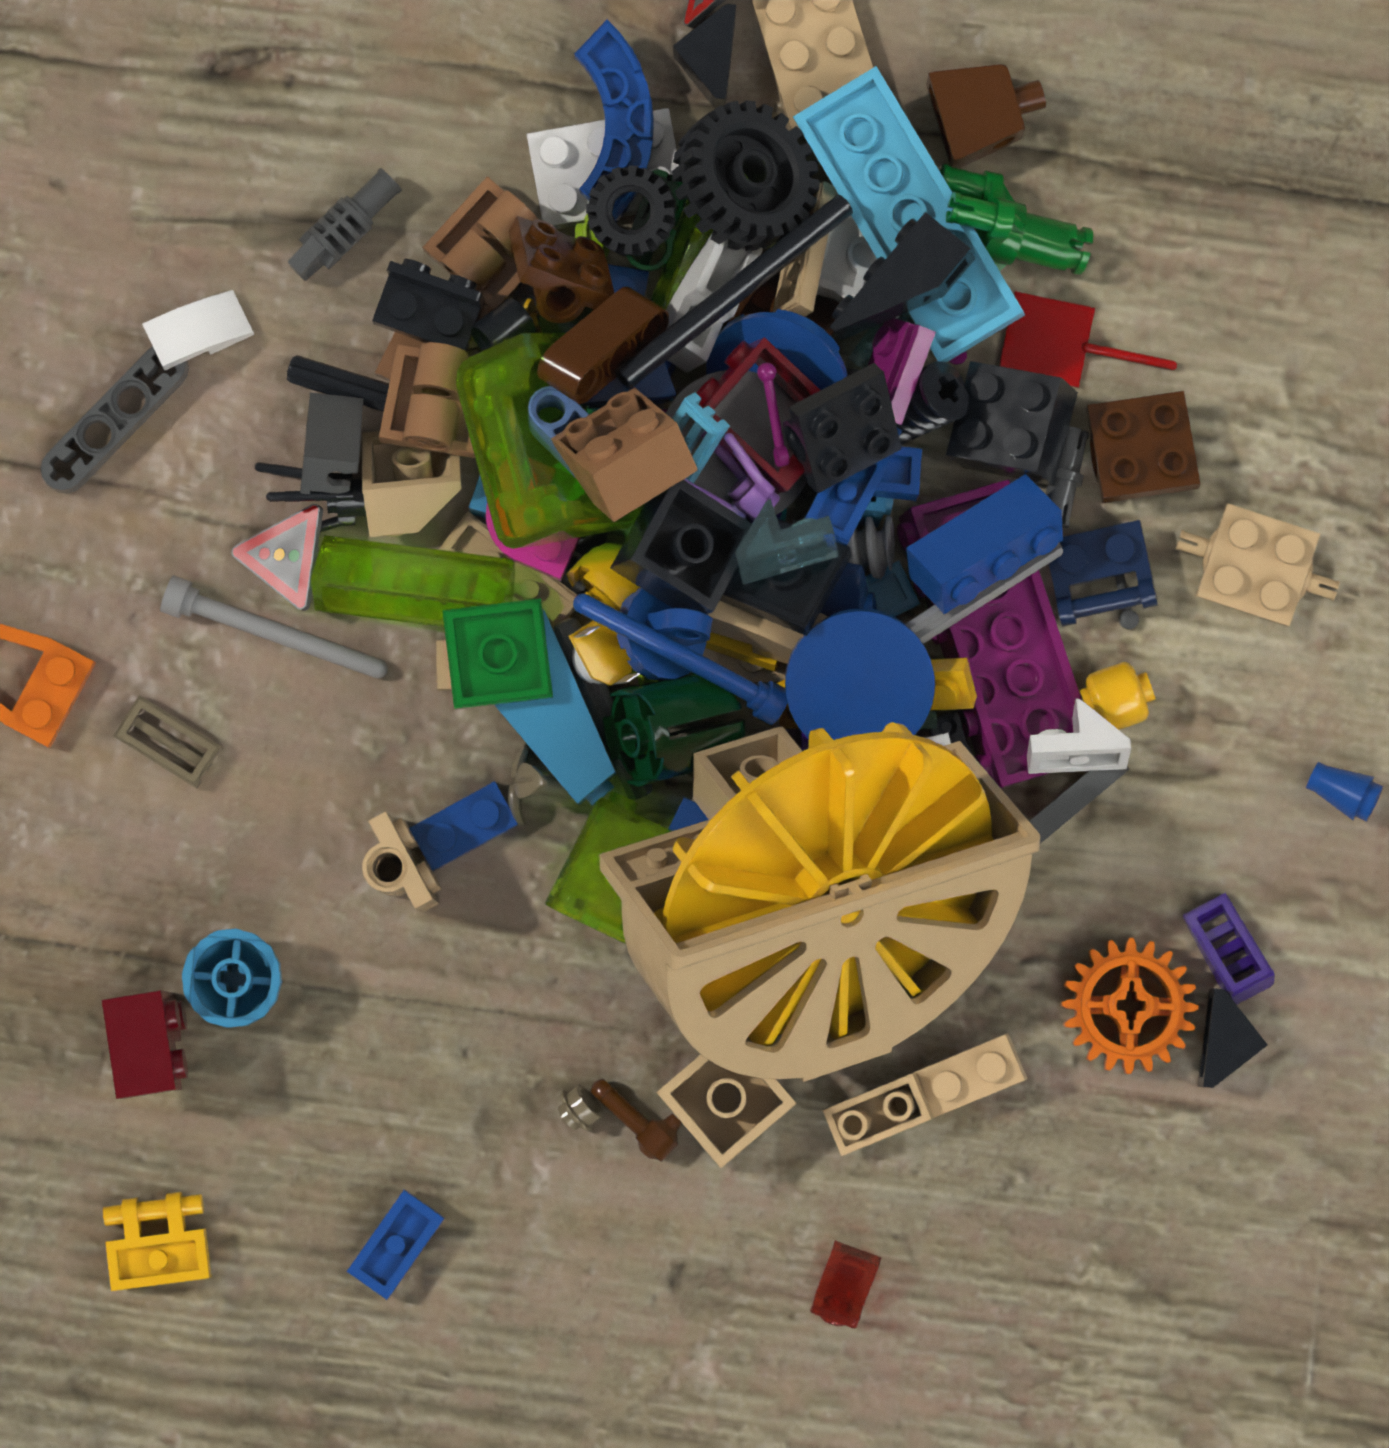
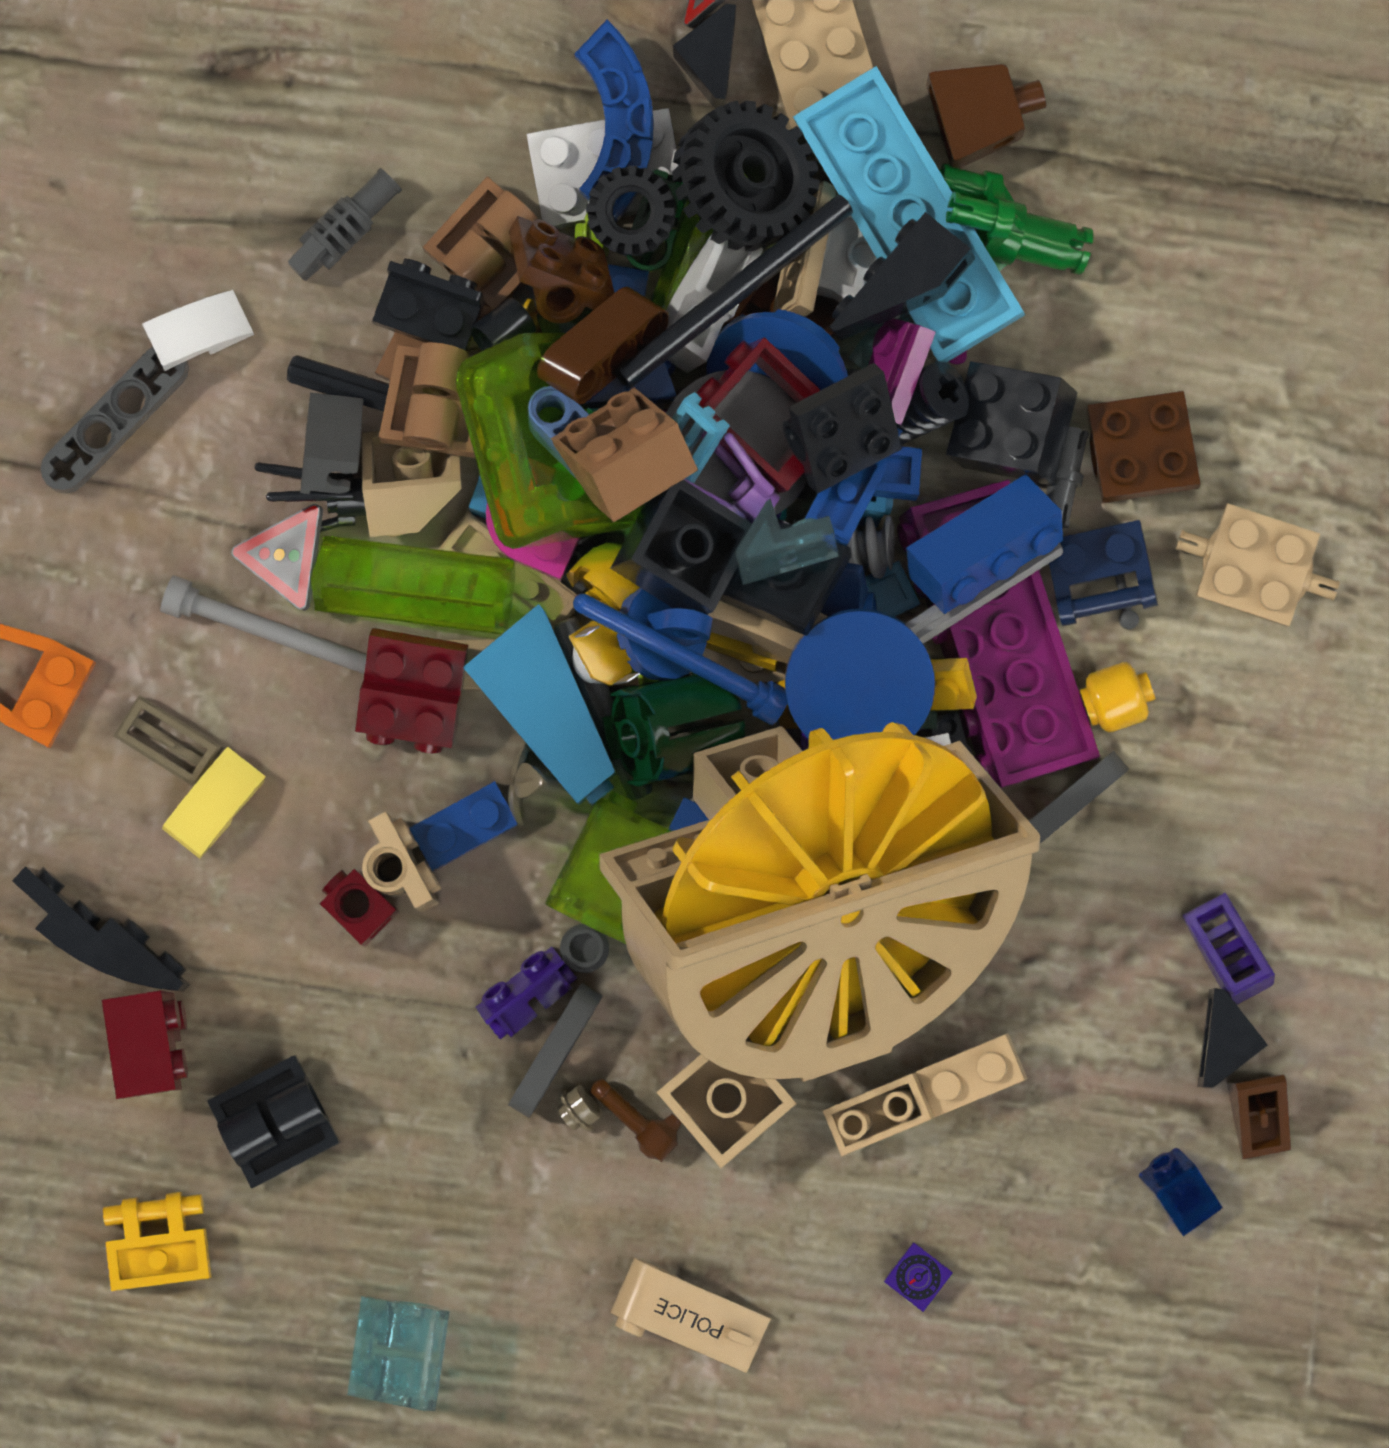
(113, 949): none -> black slope
(213, 802): none -> light yellow slope
(232, 978): dark azure cylinder -> none
(273, 1122): none -> black plate
(377, 917): none -> dark red brick
(395, 1244): blue plate -> none
(398, 1353): none -> clear light blue plate
(411, 690): none -> dark red plate
(497, 654): green tile -> none
(506, 1004): none -> dark purple hinge
(555, 1050): none -> dark grey beam
(584, 948): none -> dark grey plate
(688, 1315): none -> tan door
(766, 373): magenta hinge -> none
(844, 1285): clear red bracket -> none
(918, 1276): none -> tile
(1056, 338): red piece -> none
(1090, 748): white slope -> none
(1128, 1048): orange gear -> none
(1180, 1190): none -> clear blue bracket
(1261, 1115): none -> reddish brown slope
(1345, 790): blue cone -> none

